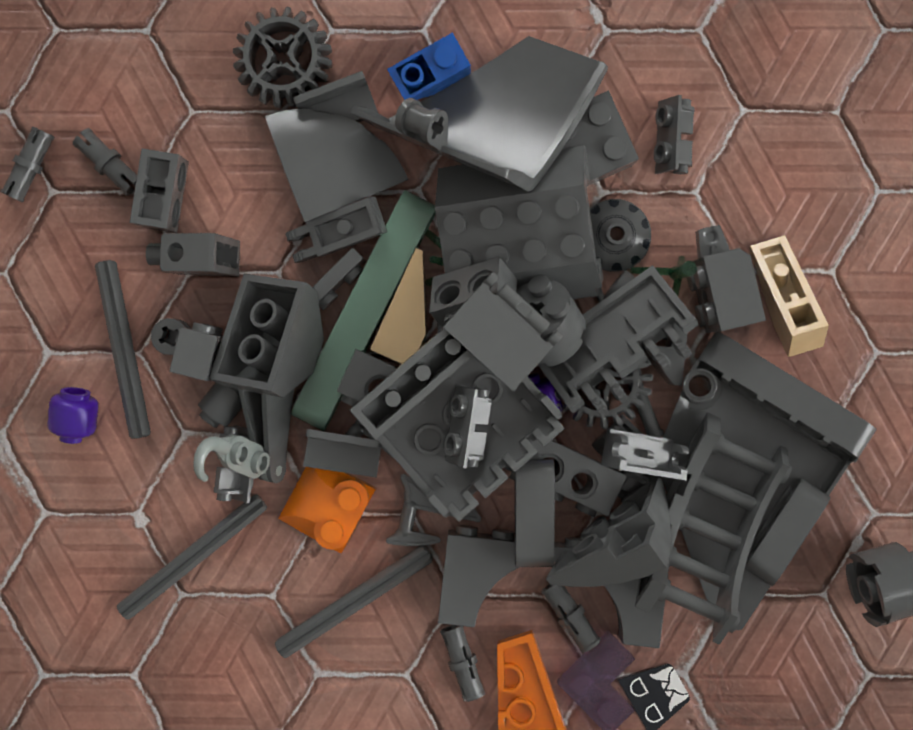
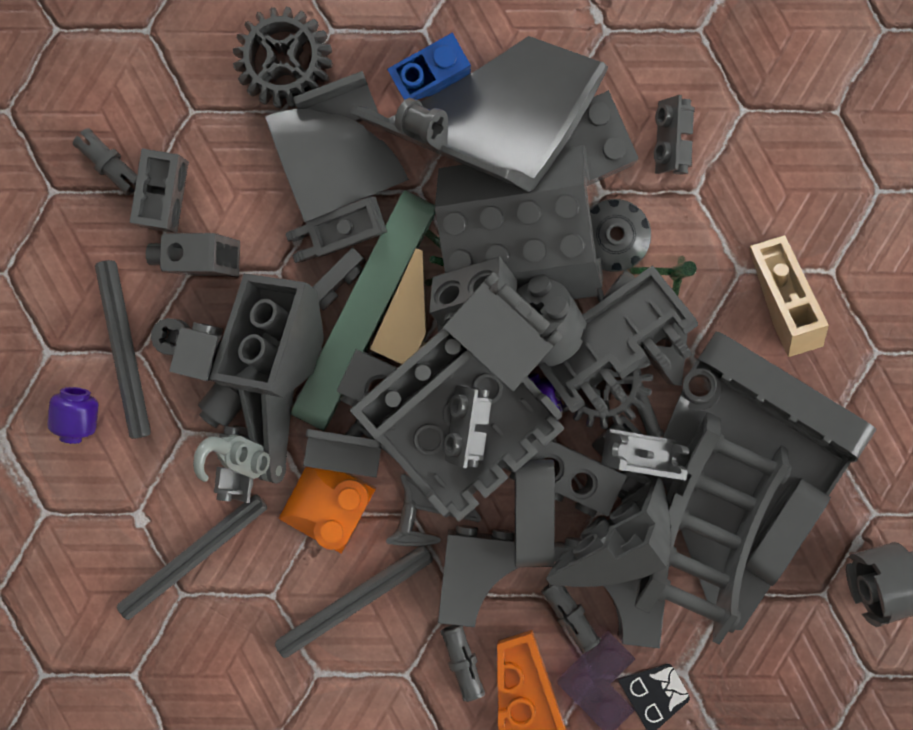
(27, 164): dark grey pin -> none
(724, 284): dark grey hinge -> none

